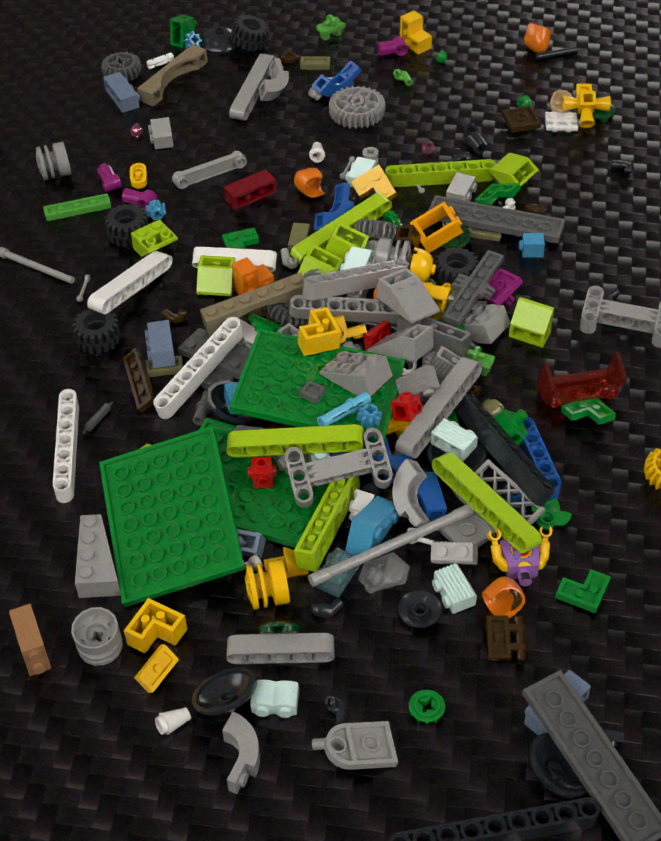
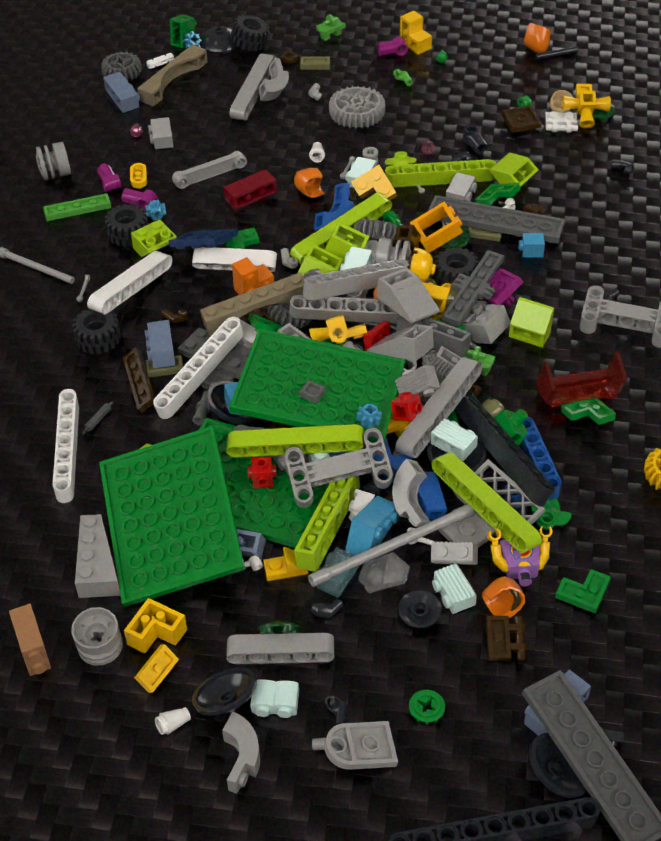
(203, 237): none -> dark blue plate
(215, 275): lime slope -> none
(267, 584): yellow wheel -> none
(298, 233): olive tile -> none
(320, 334): yellow brick -> none
(343, 79): blue arch -> none
(351, 406): medium azure pin -> none
(358, 372): light grey slope -> none
(400, 159): none -> lime plate

